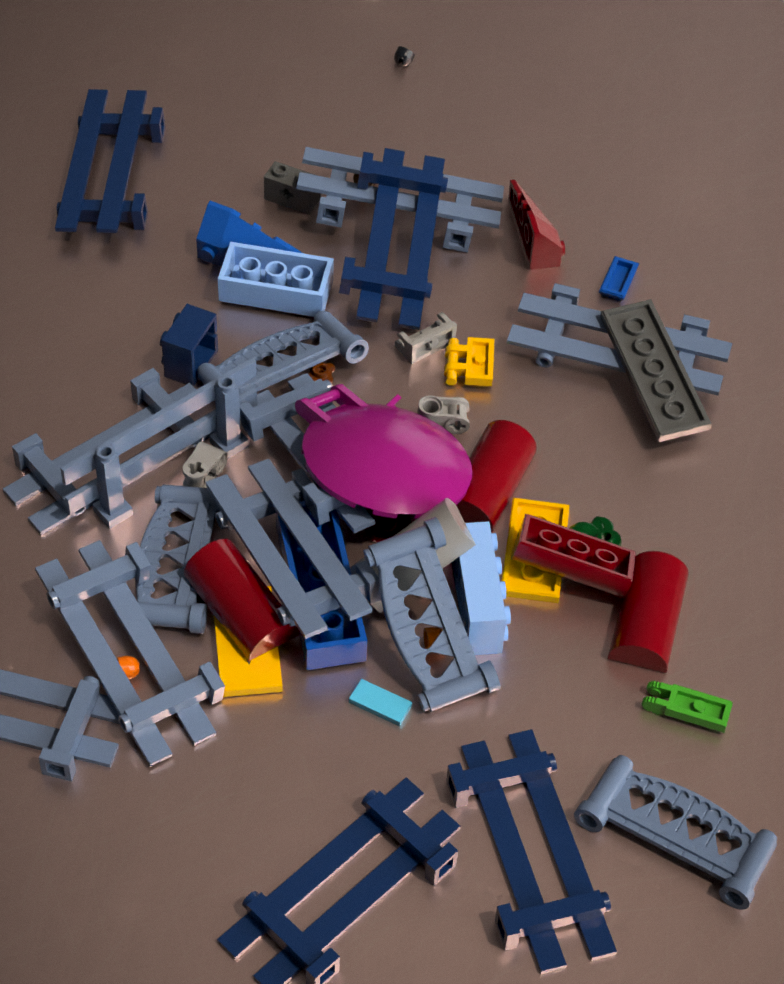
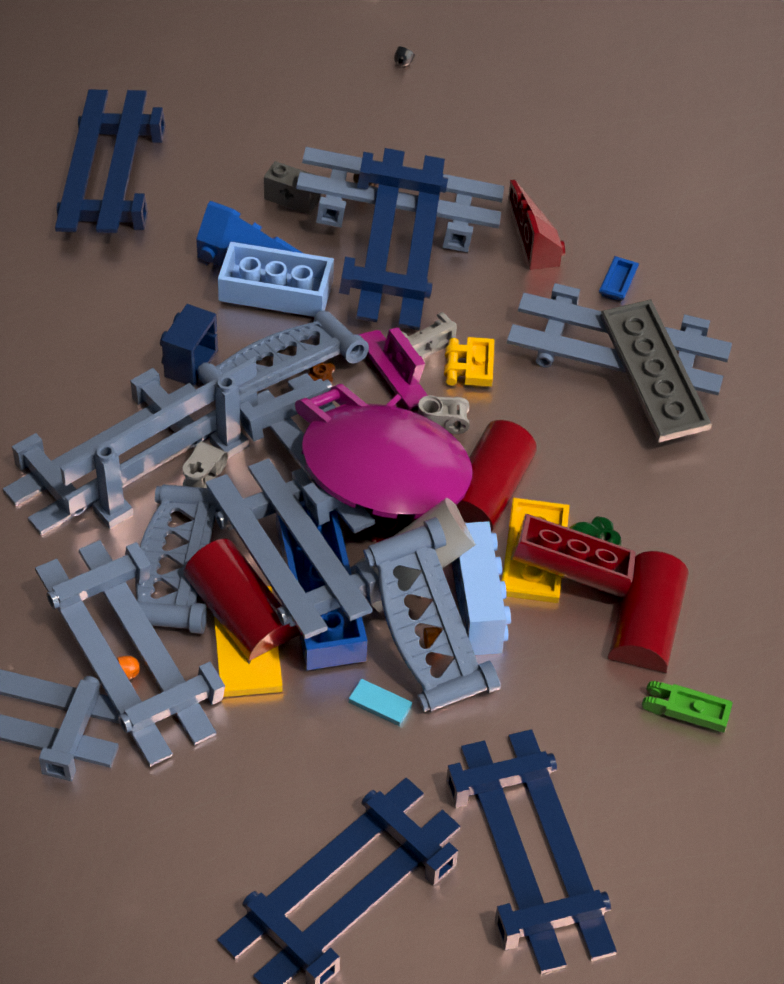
(397, 364): none -> magenta bracket
(737, 869): sand blue piece -> none

